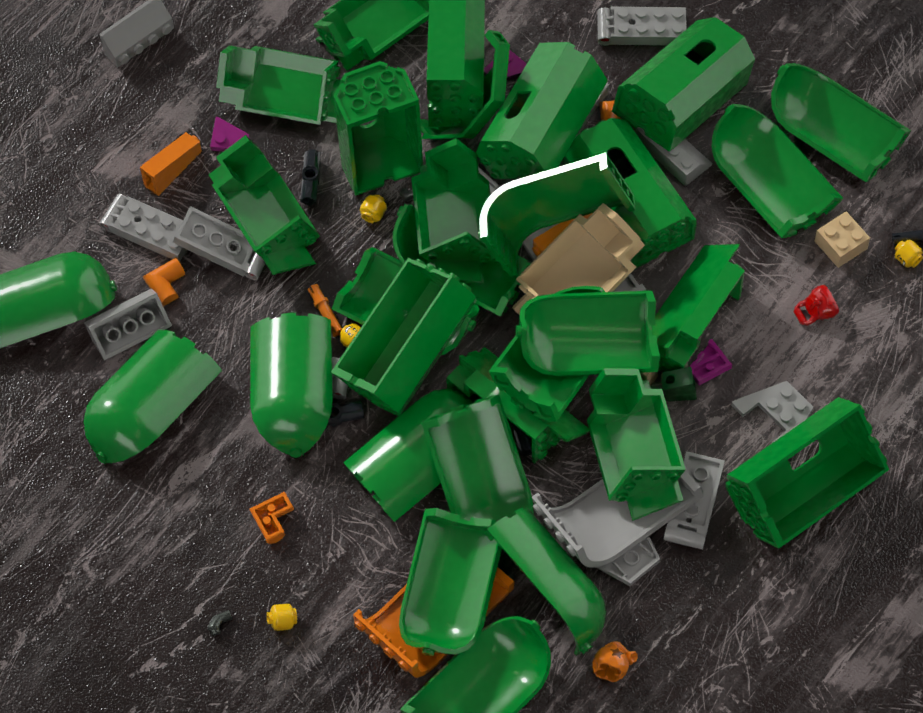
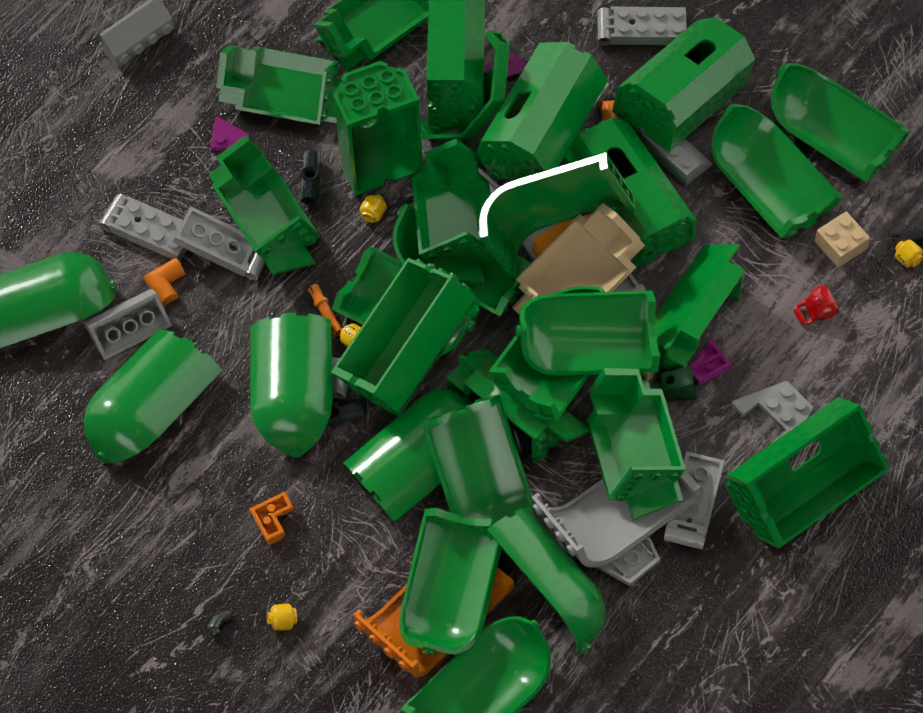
(169, 163): orange slope -> none
(613, 661): orange piece -> none

